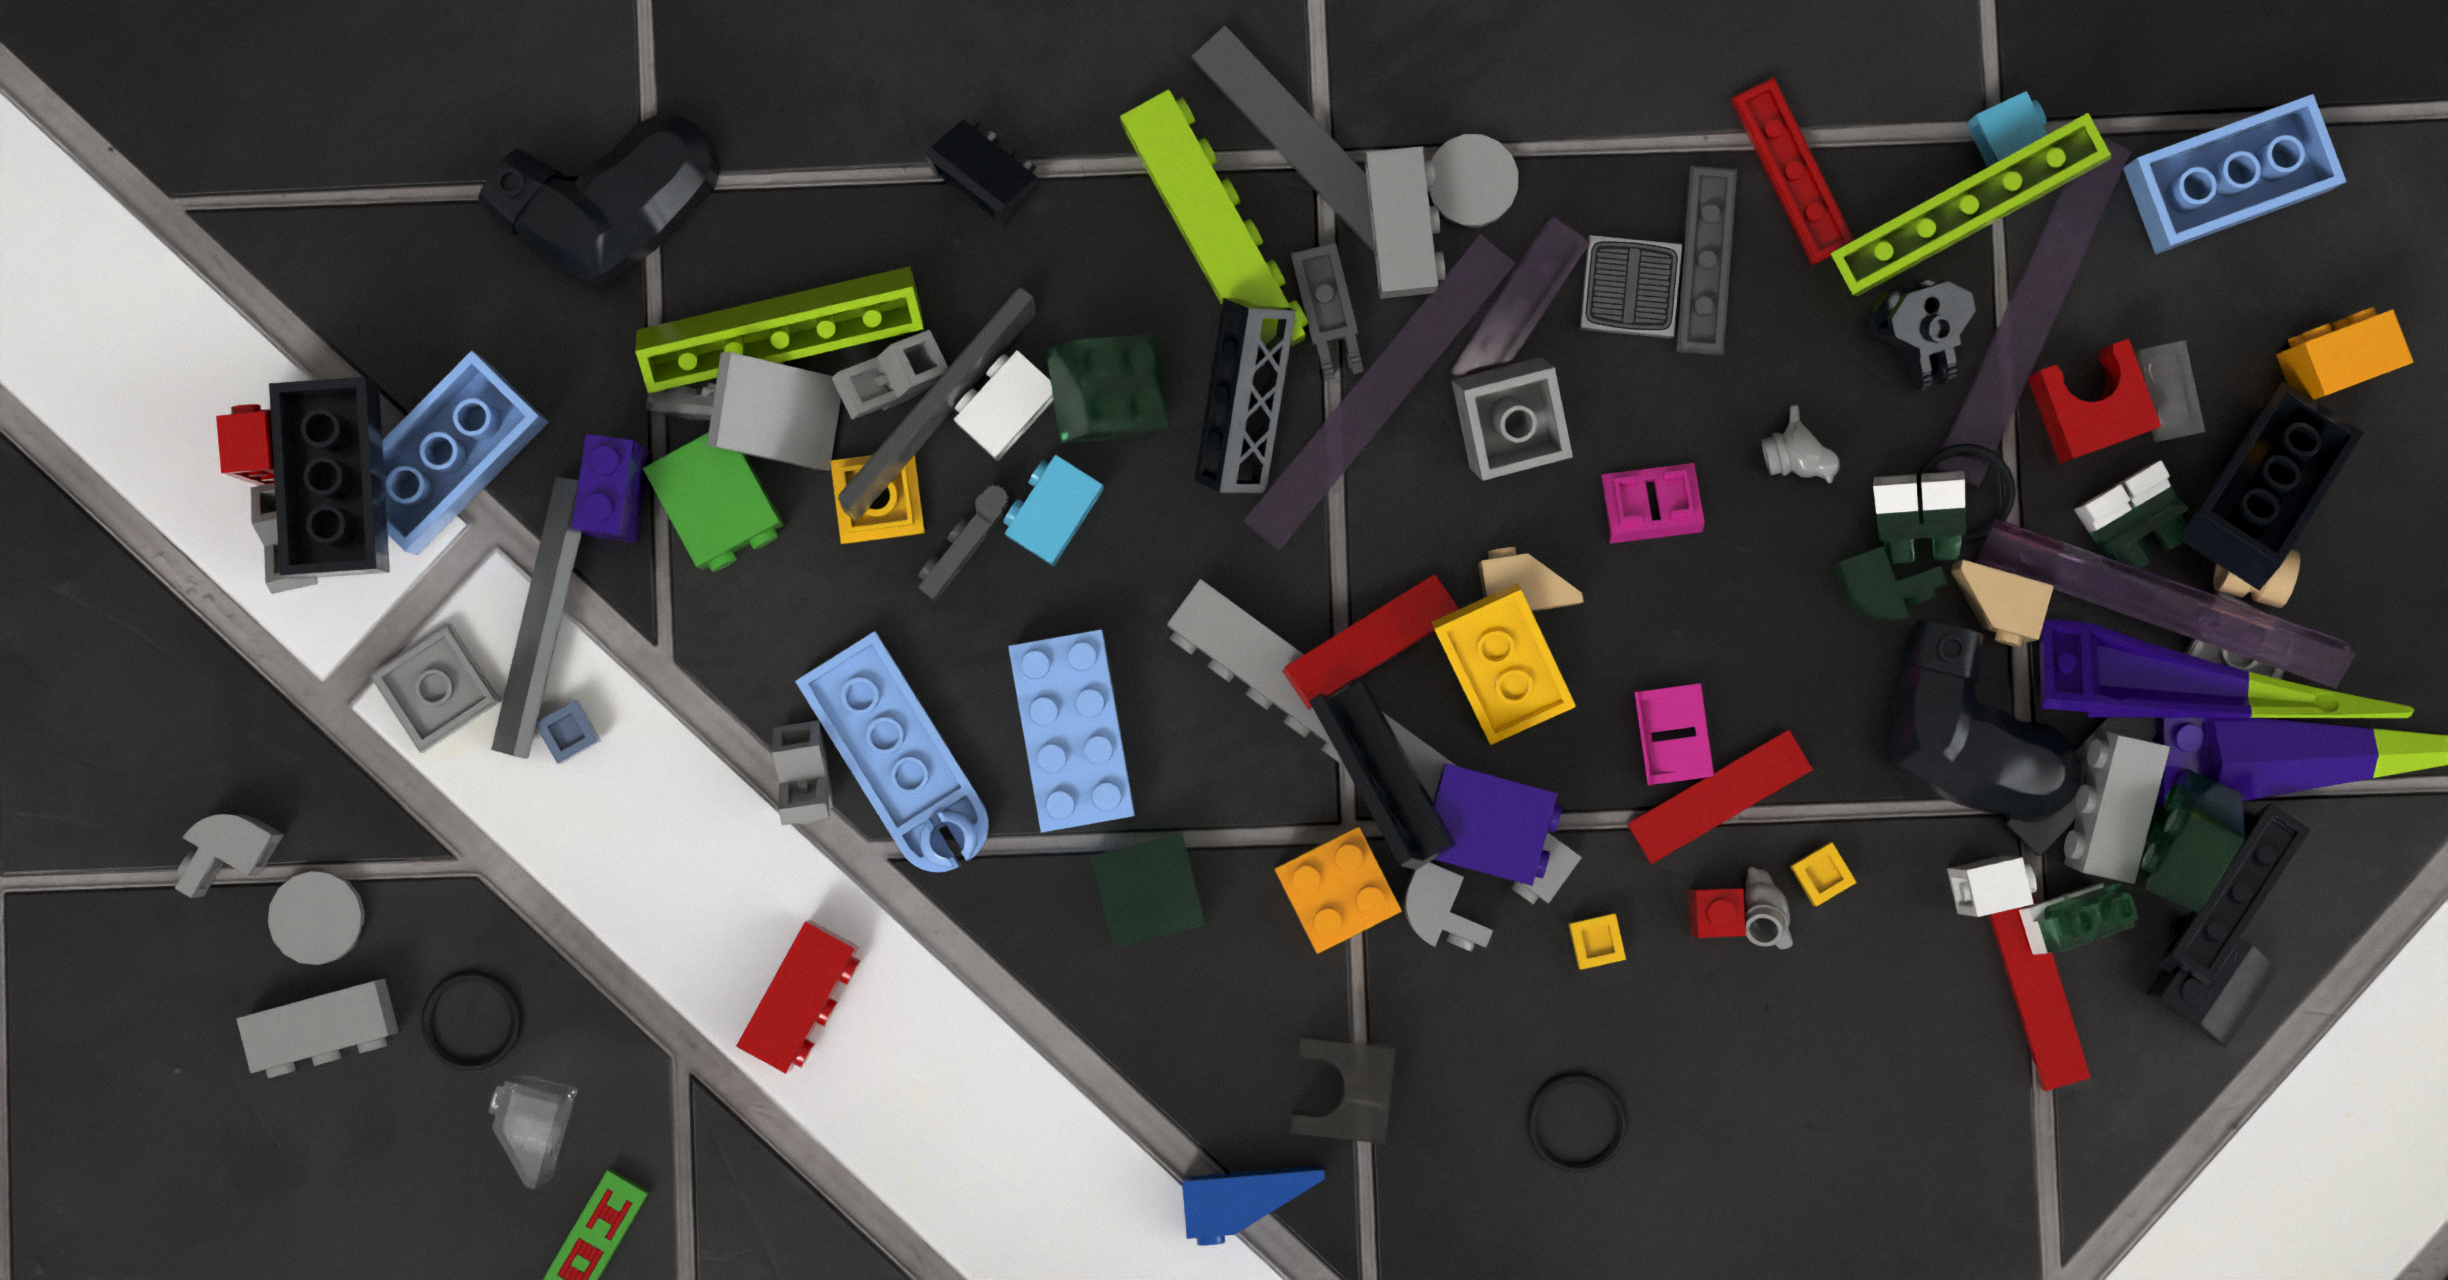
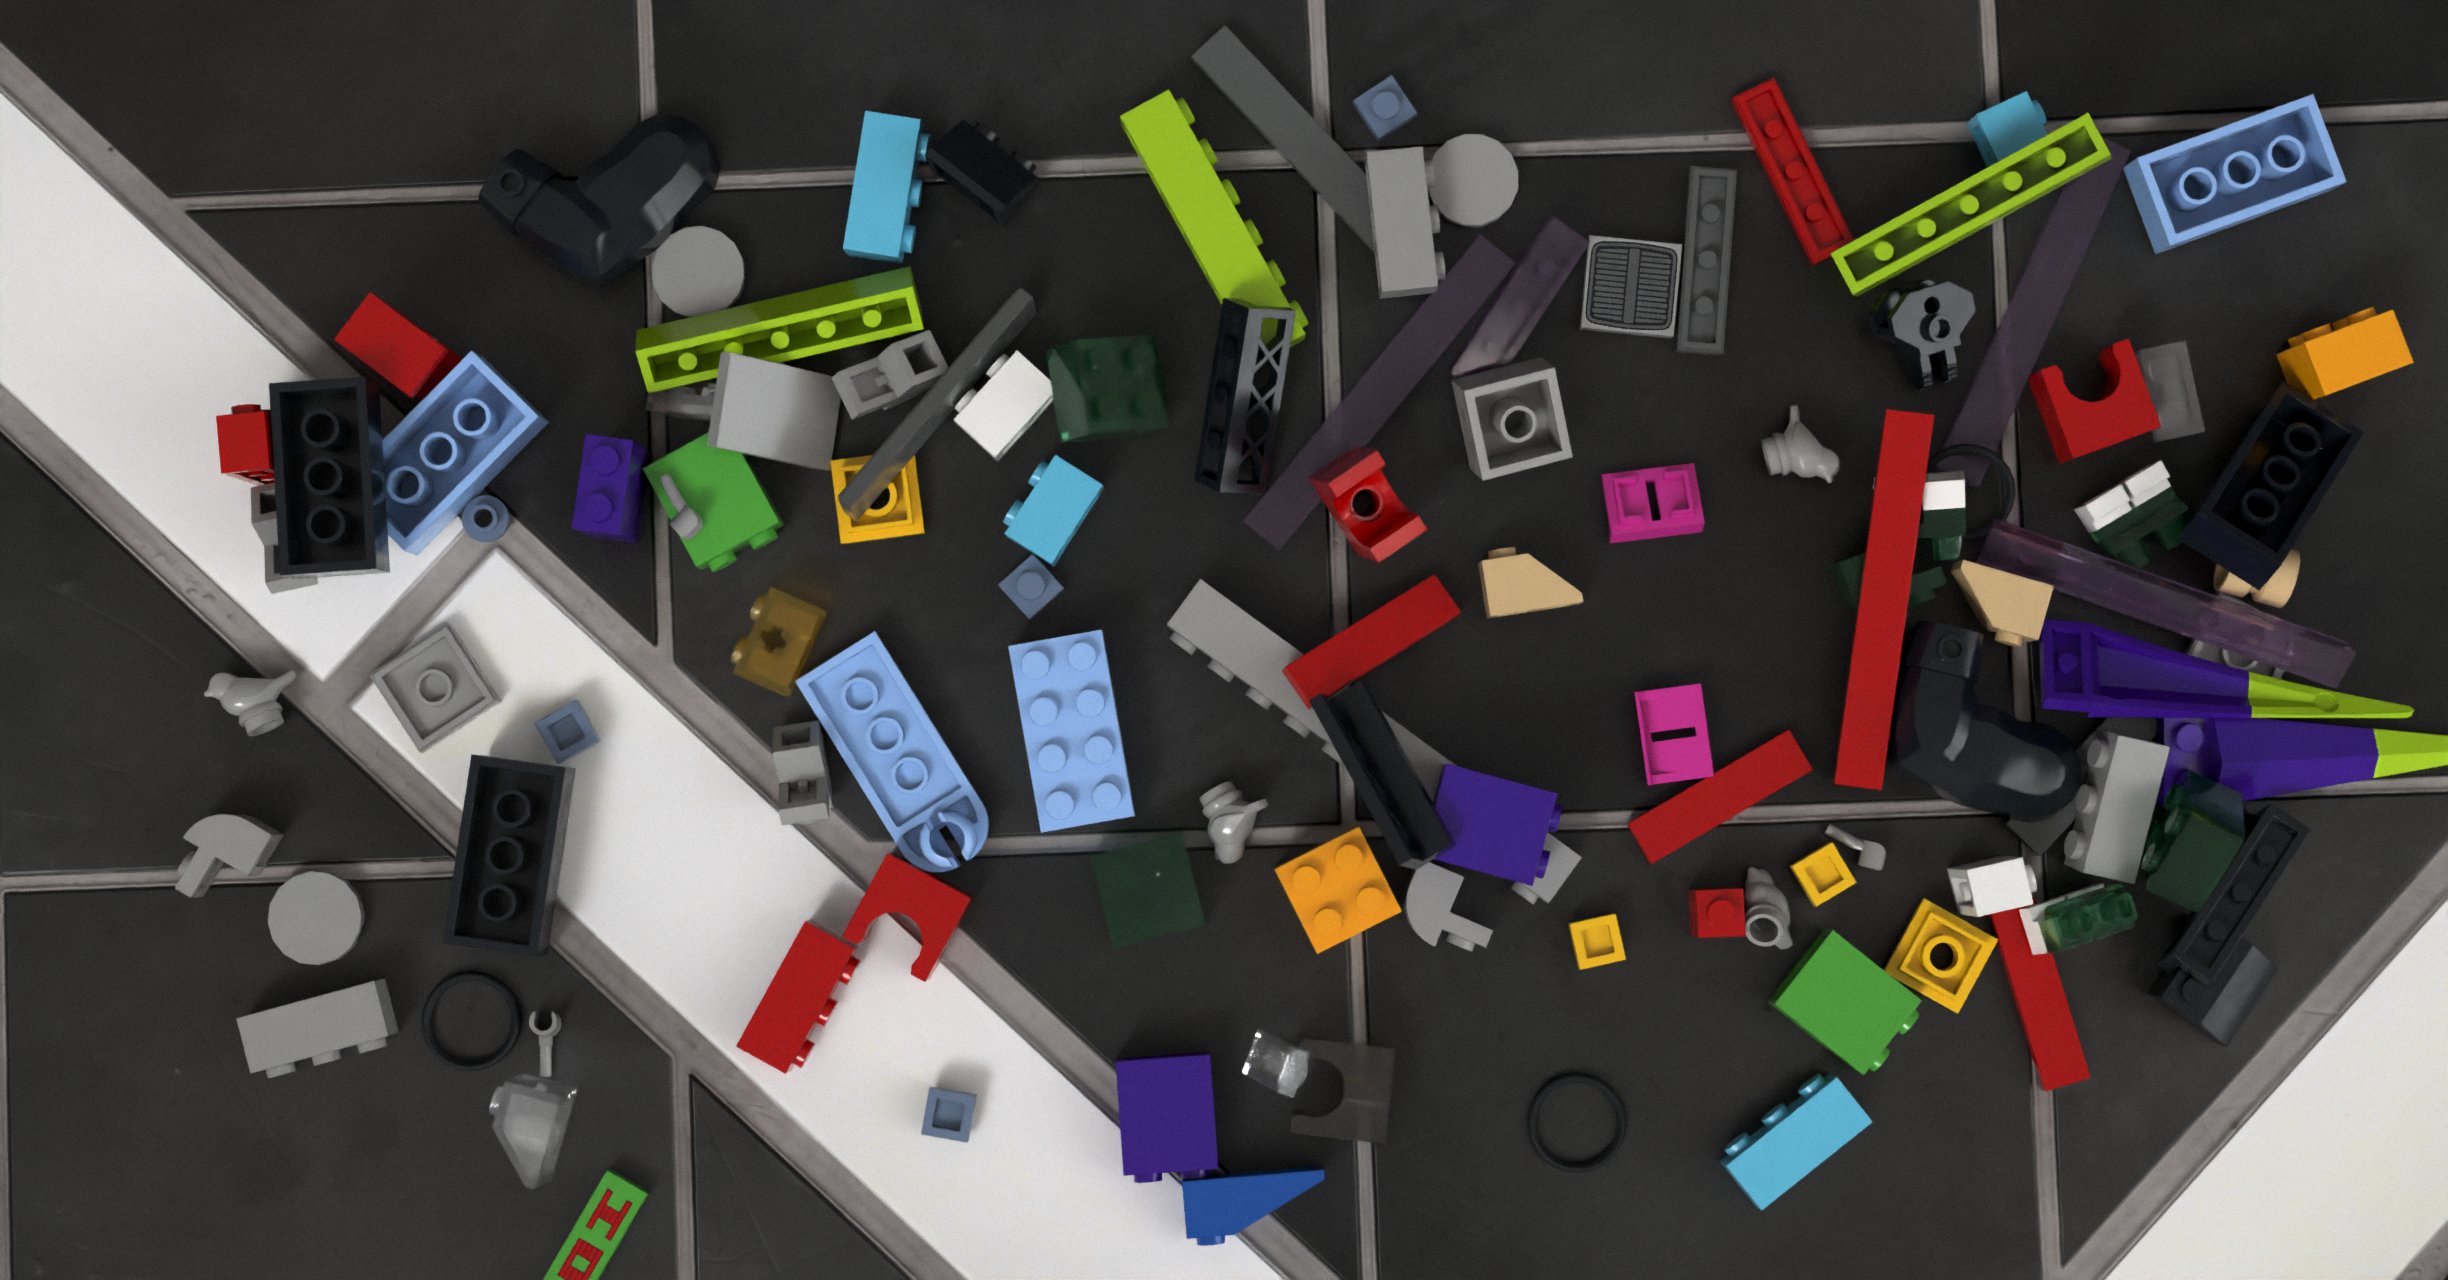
(251, 699): none -> light grey animal
(397, 347): none -> red piece
(500, 520): none -> sand blue plate
(509, 855): none -> black brick
(539, 624): dark grey tile -> none
(545, 1041): none -> light grey hand
(687, 521): none -> light grey hand
(698, 271): none -> light grey tile
(800, 628): none -> clear yellow brick
(886, 188): none -> medium azure brick
(921, 896): none -> red piece
(949, 1114): none -> sand blue plate
(965, 540): dark grey hinge -> none
(1031, 586): none -> sand blue plate
(1167, 1115): none -> dark purple brick
(1229, 820): none -> light grey animal
(1276, 1063): none -> clear plate
(1326, 305): dark grey hinge -> none
(1384, 108): none -> sand blue plate
(1387, 521): none -> red piece
(1504, 663): yellow plate -> none
(1794, 1139): none -> medium azure brick
(1846, 1002): none -> bright green brick
(1871, 853): none -> light grey hand
(1883, 599): none -> red tile
(1911, 957): none -> yellow piece

